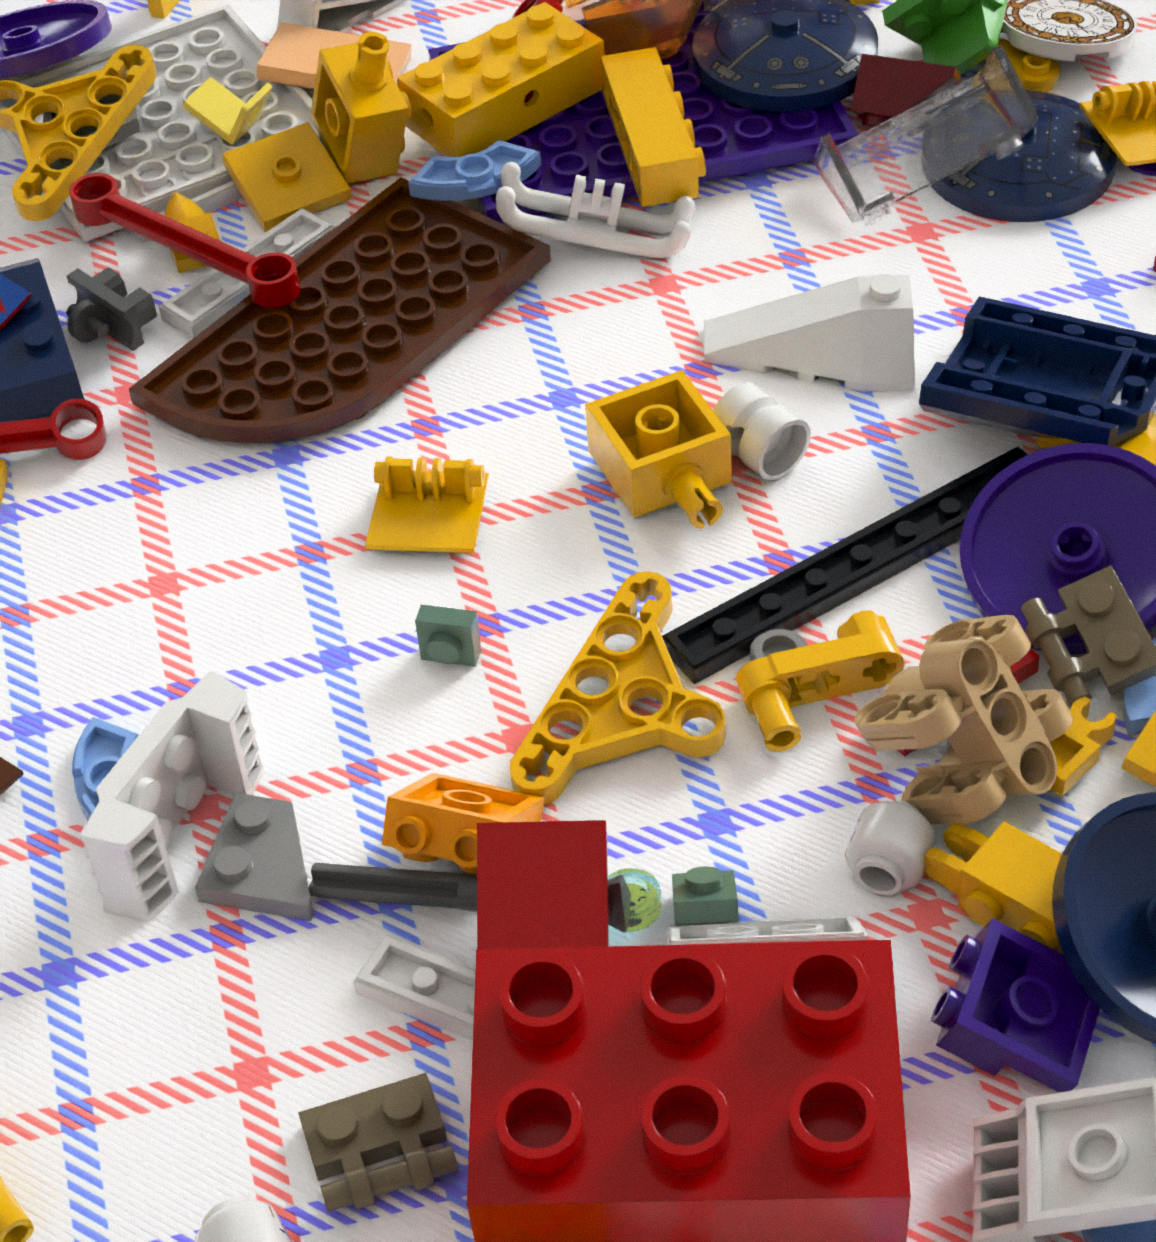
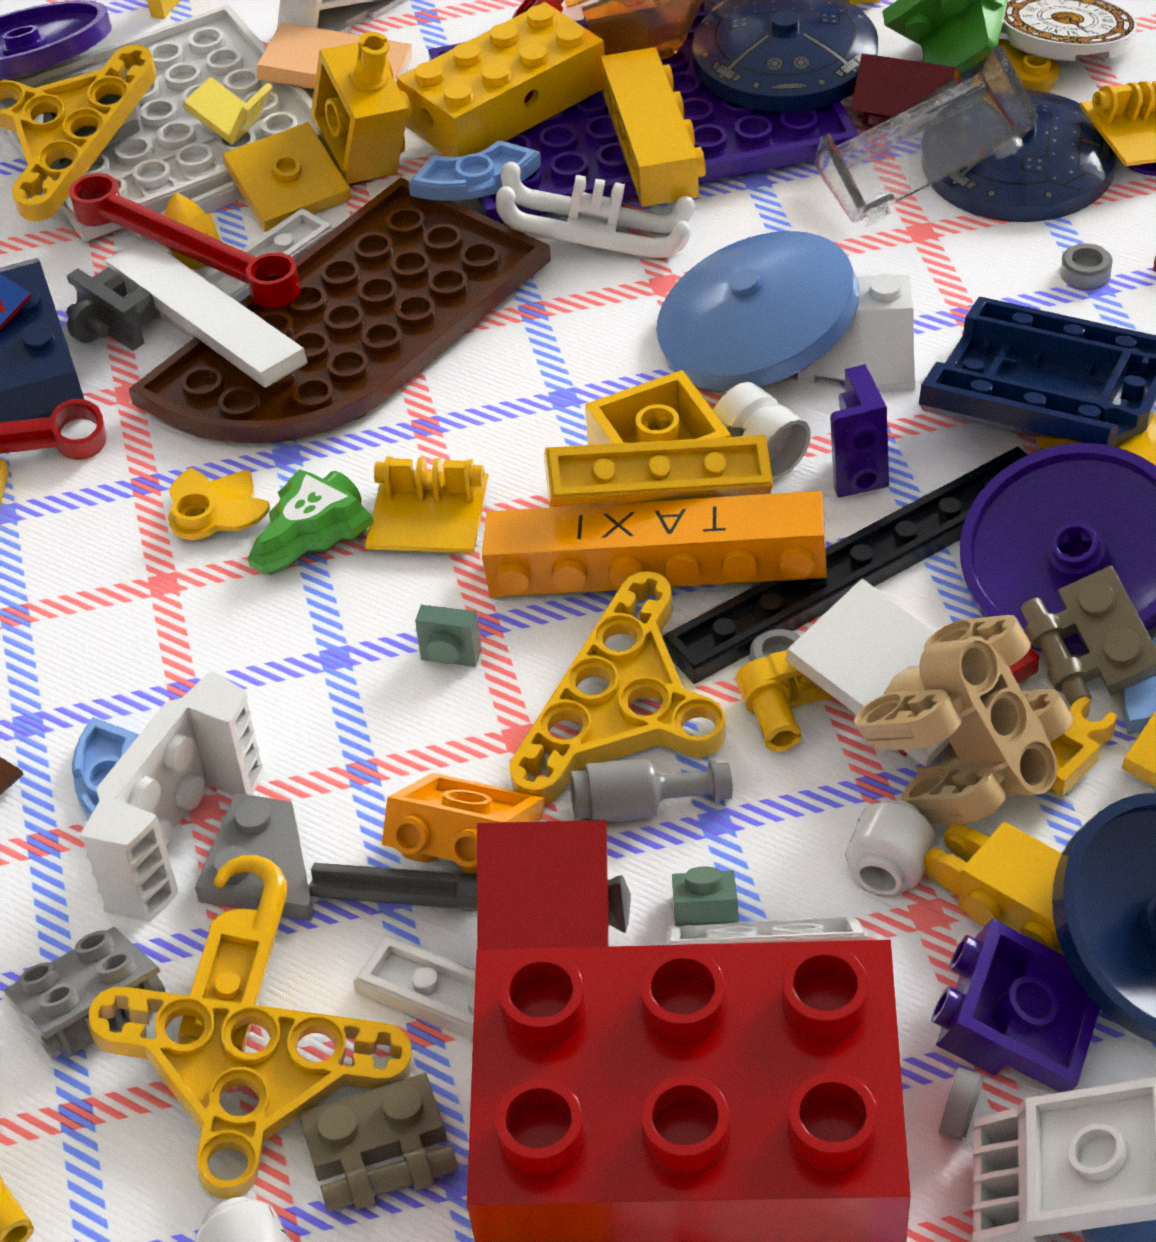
(61, 992): none -> light grey hinge
(209, 313): none -> white tile
(212, 1064): none -> yellow beam
(215, 505): none -> yellow plate
(238, 946): none -> yellow plate
(309, 519): none -> bright green rock
(634, 789): none -> light grey piece
(645, 897): clear light blue tile -> none
(657, 470): none -> yellow tile
(680, 539): none -> light orange brick
(758, 310): none -> medium blue dish
(859, 436): none -> dark purple bracket
(860, 650): none -> white tile
(961, 1103): none -> light grey tile
(1086, 266): none -> light grey tile

